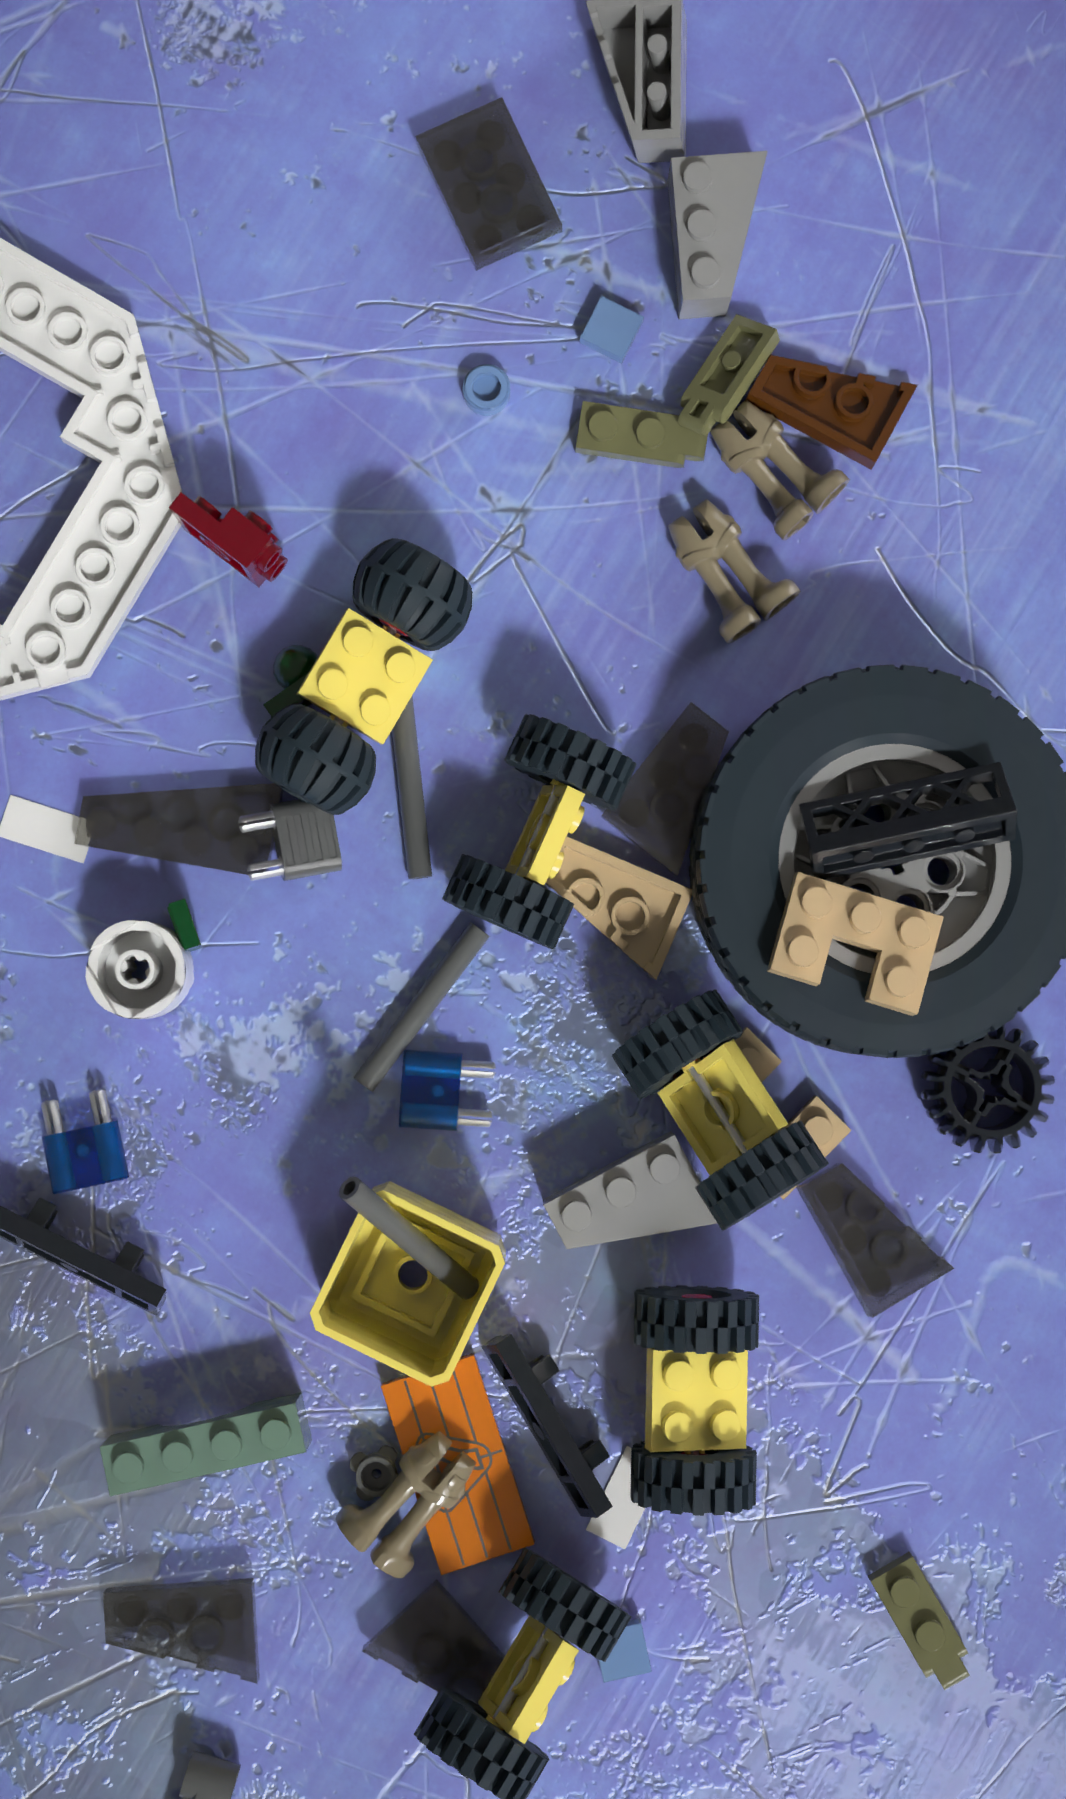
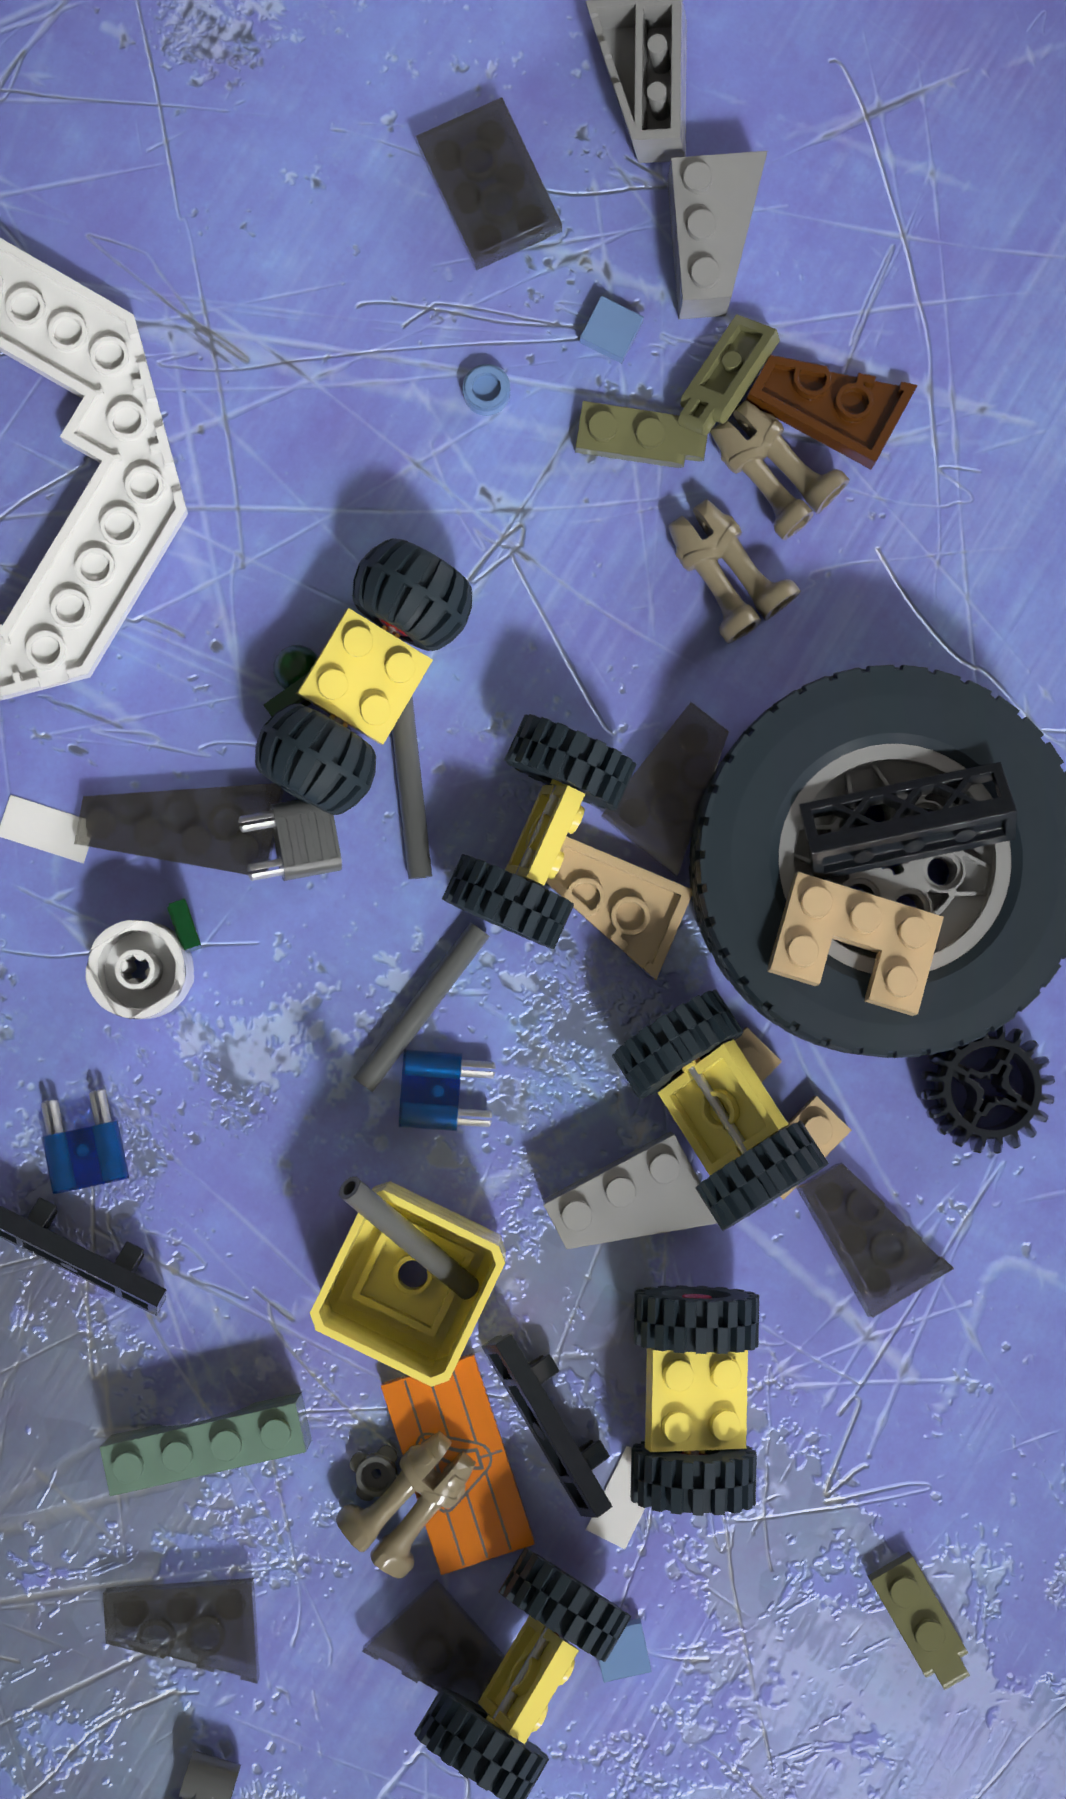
(236, 539): dark red plate -> none

